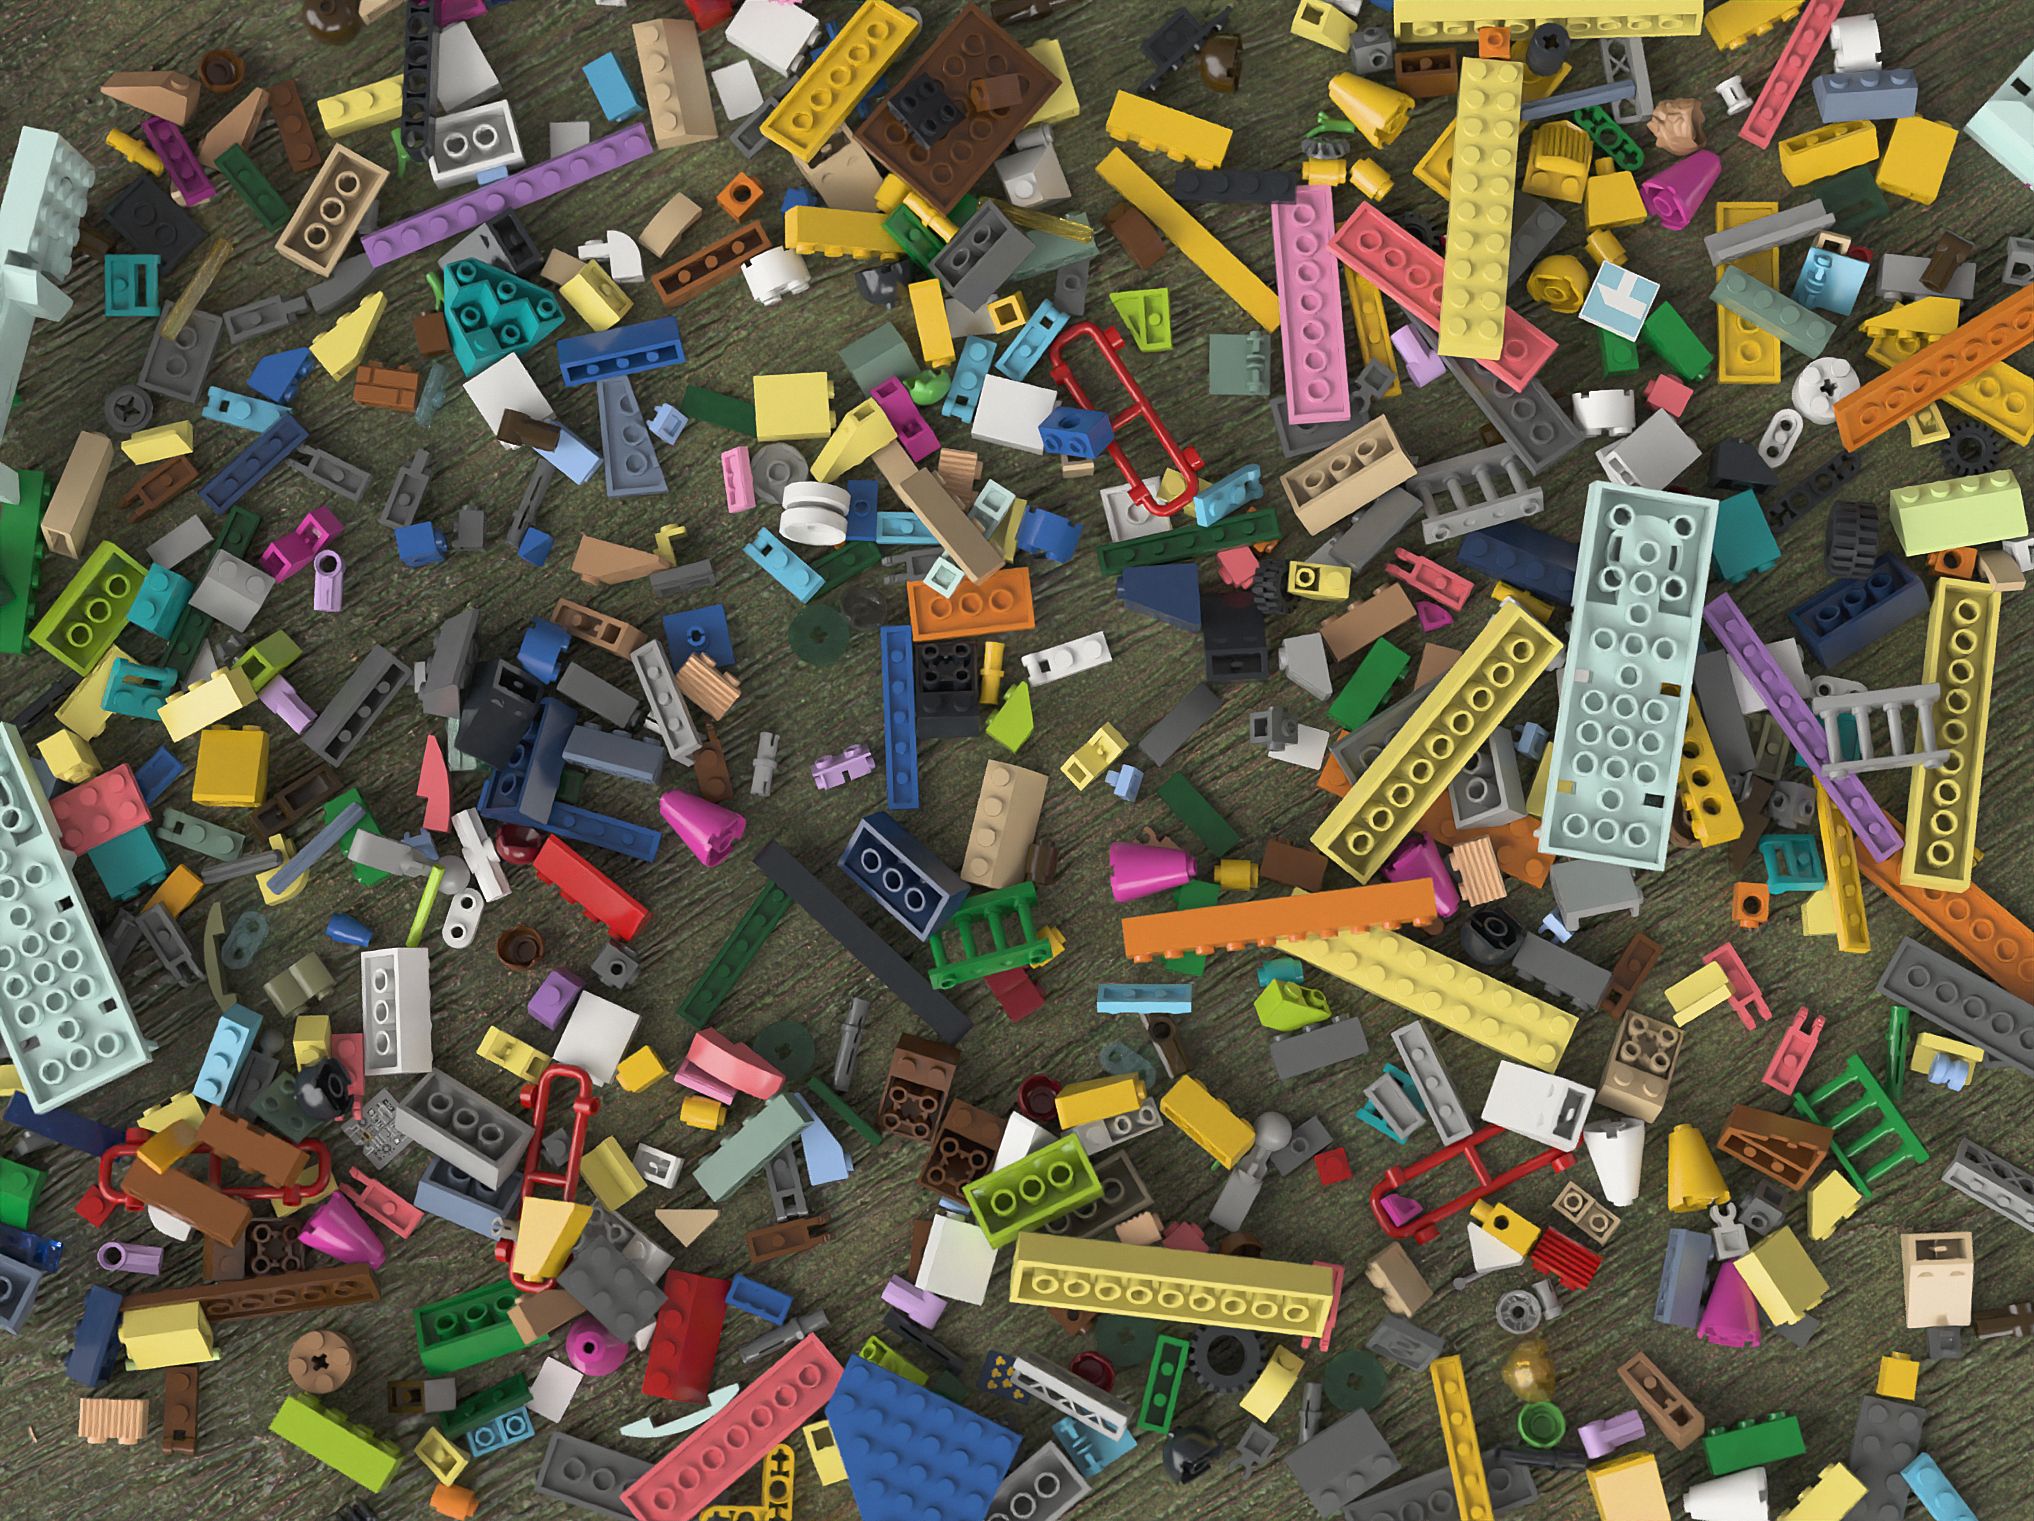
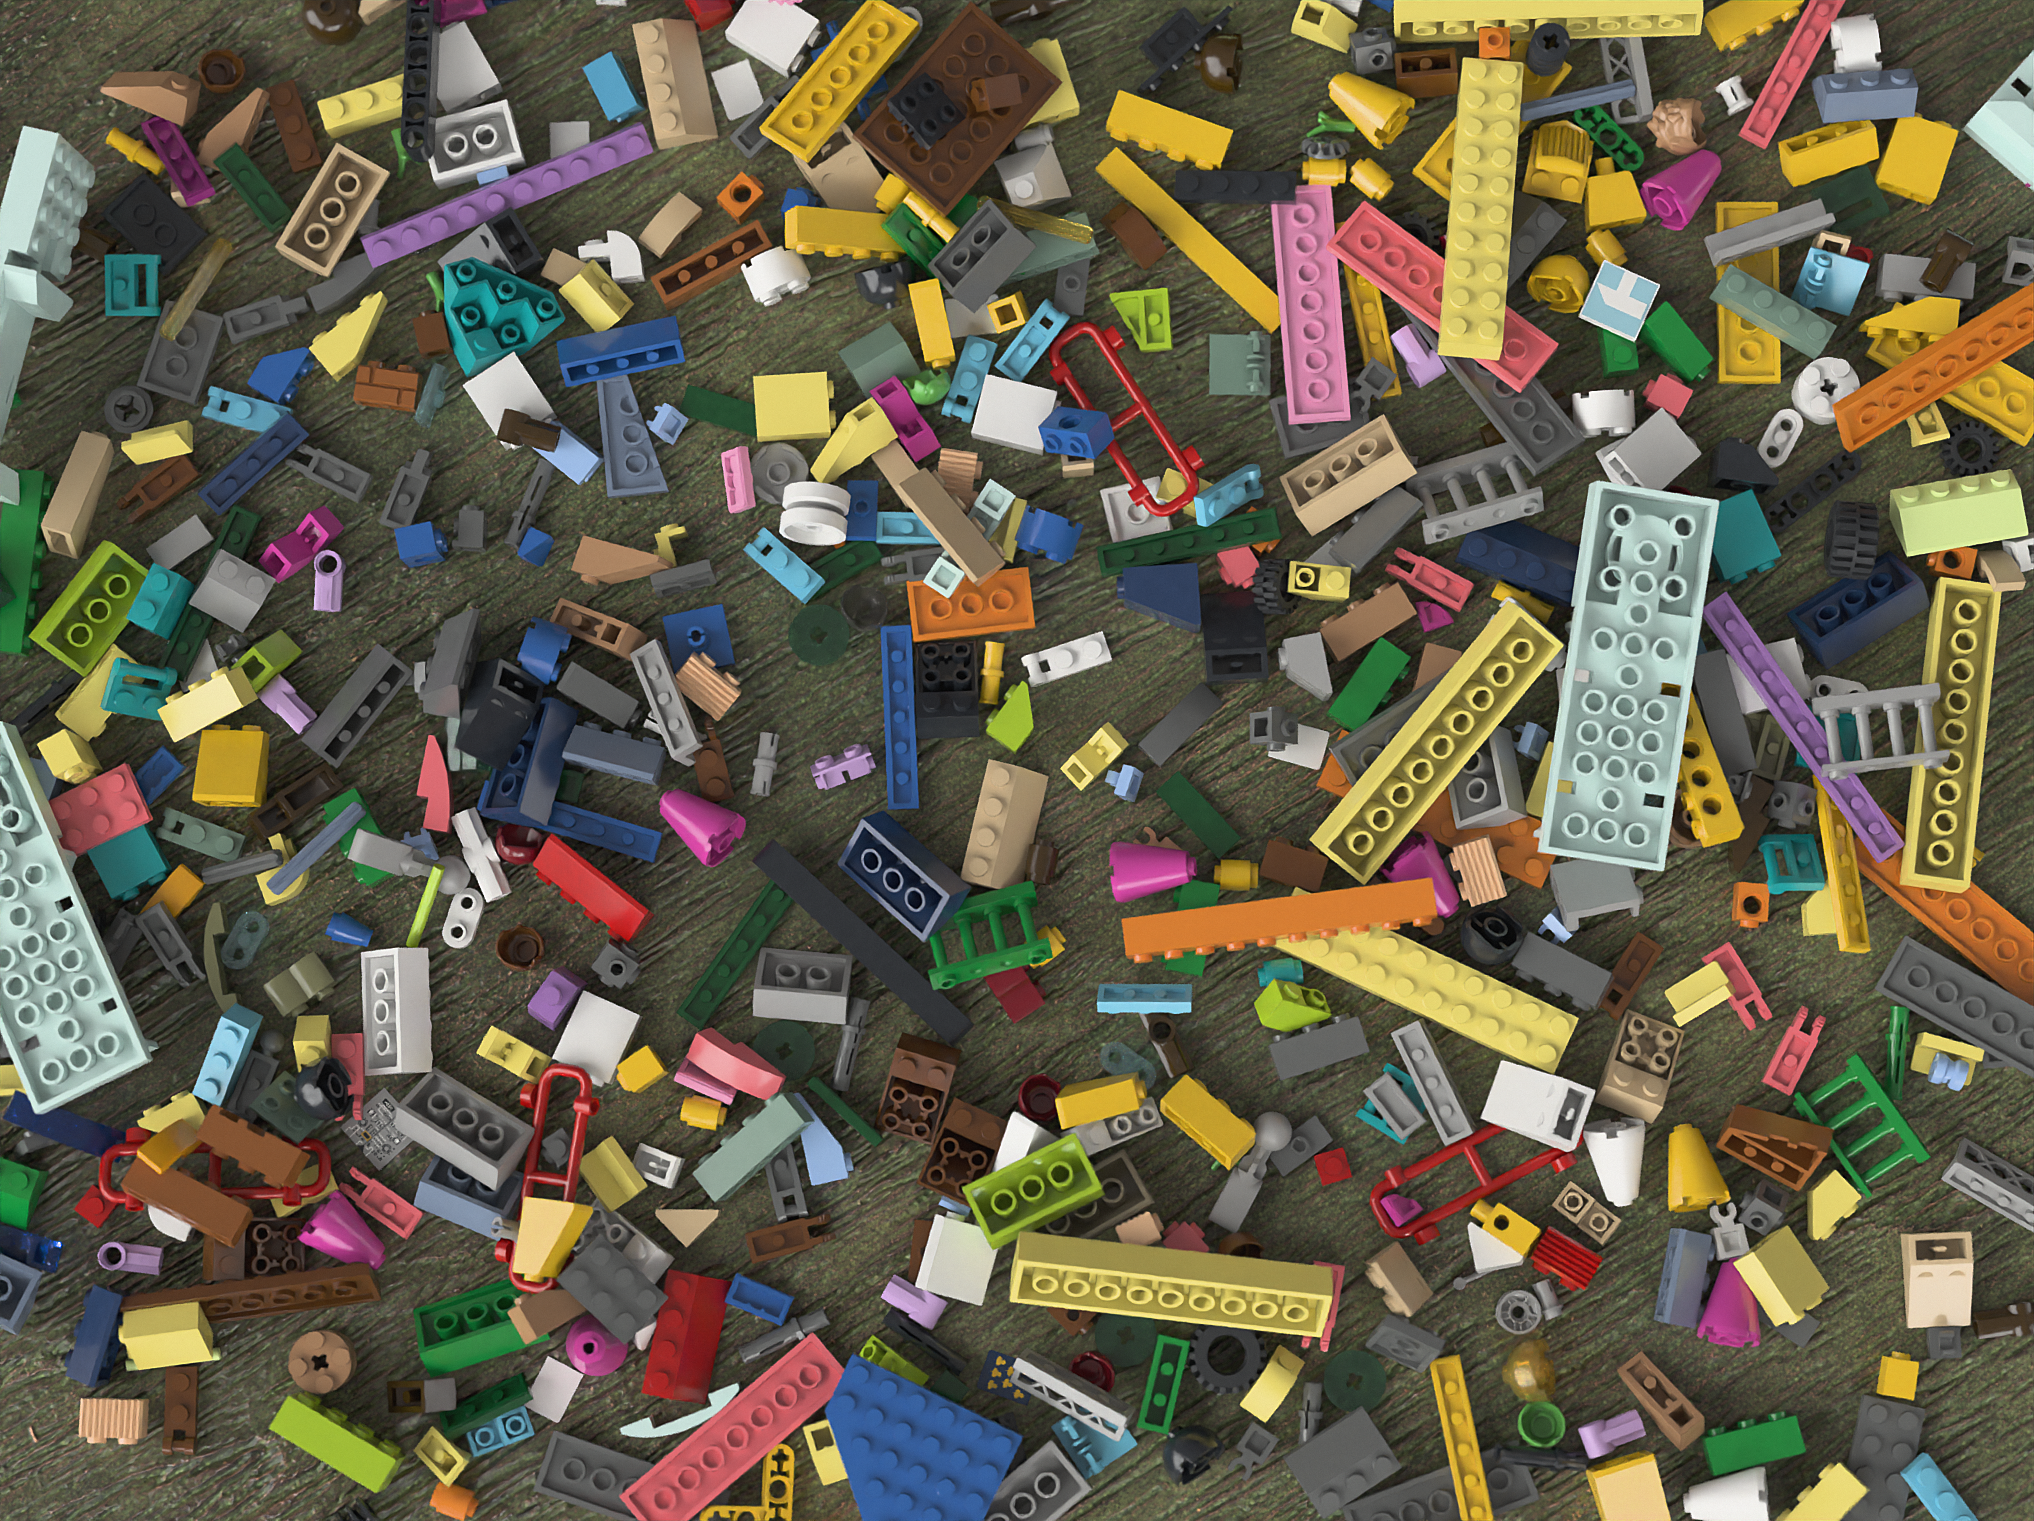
(802, 985): none -> light grey slope

